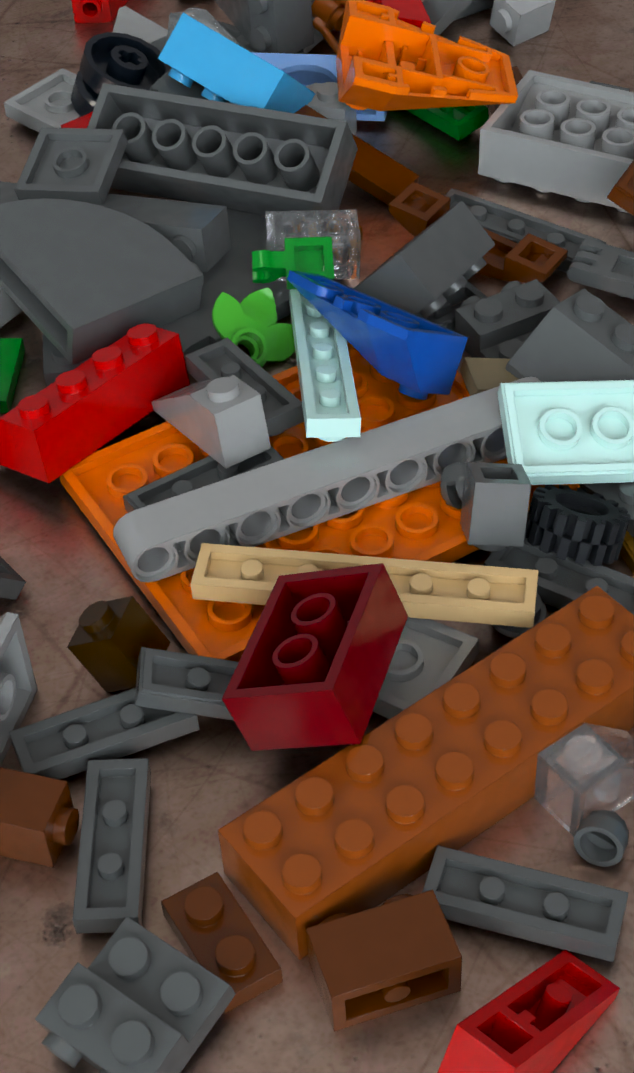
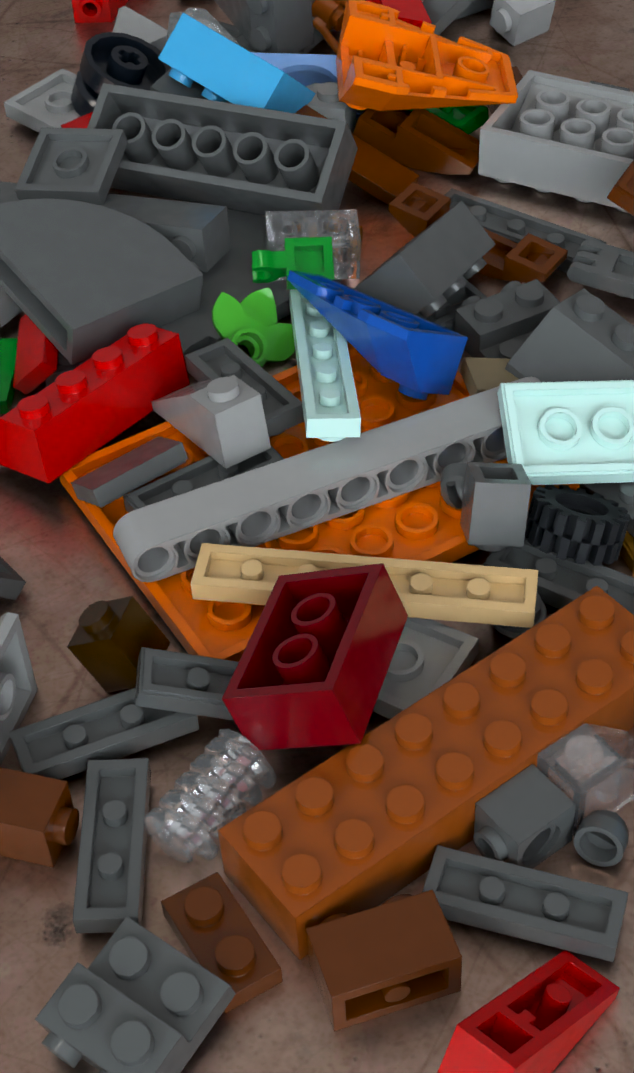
(34, 357): none -> red tile
(130, 471): none -> dark grey tile
(209, 797): none -> clear piece
(419, 141): none -> reddish brown slope
(524, 820): none -> dark grey brick

